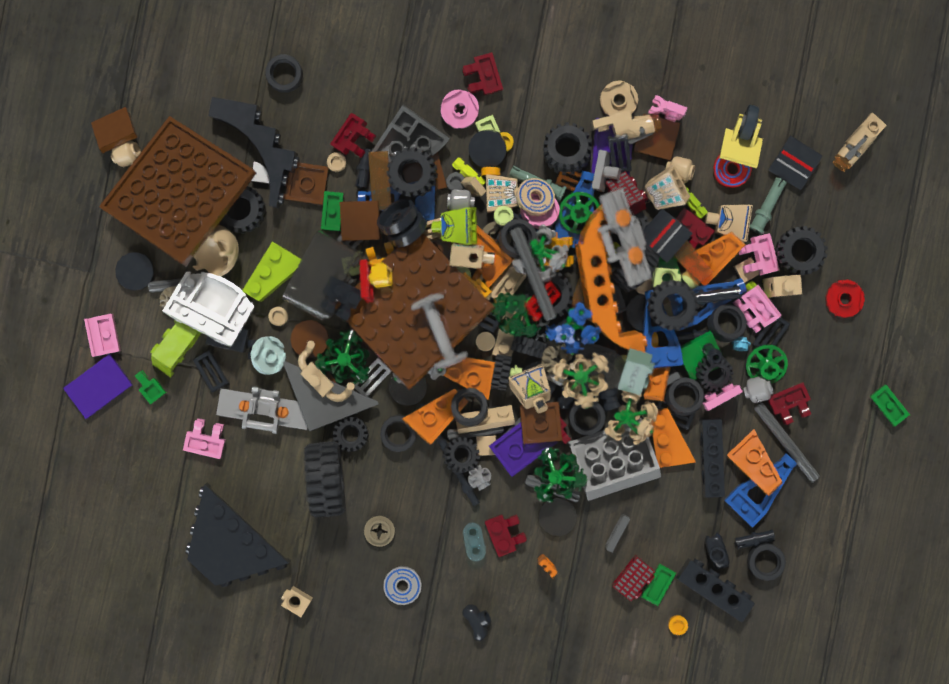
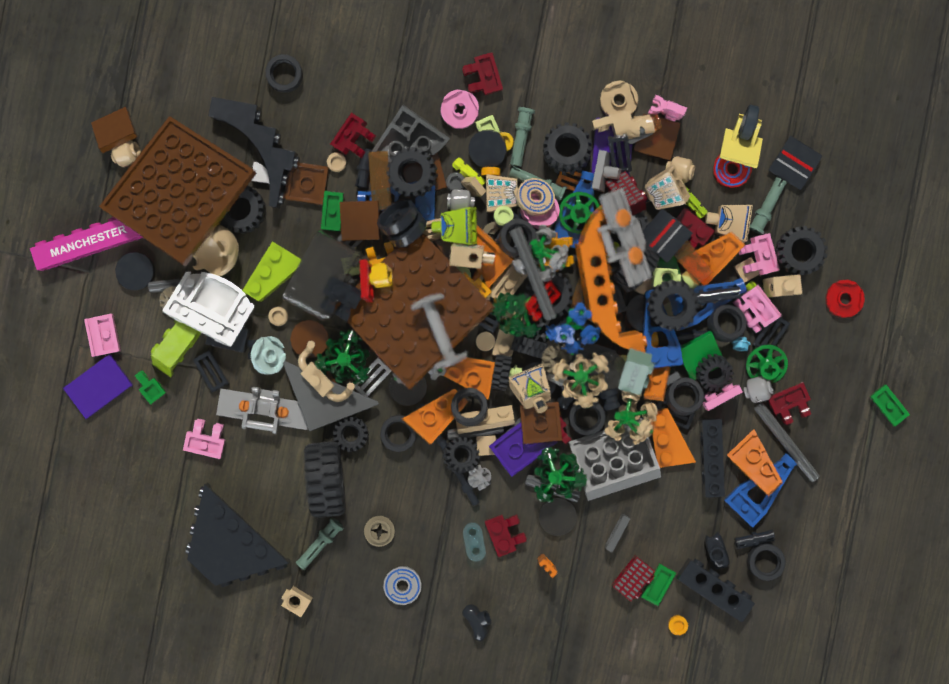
(81, 243): none -> dark pink brick
(325, 536): none -> sand green pin
(523, 126): none -> sand green pin
(713, 355): black pin -> none
(858, 142): tan plate -> none

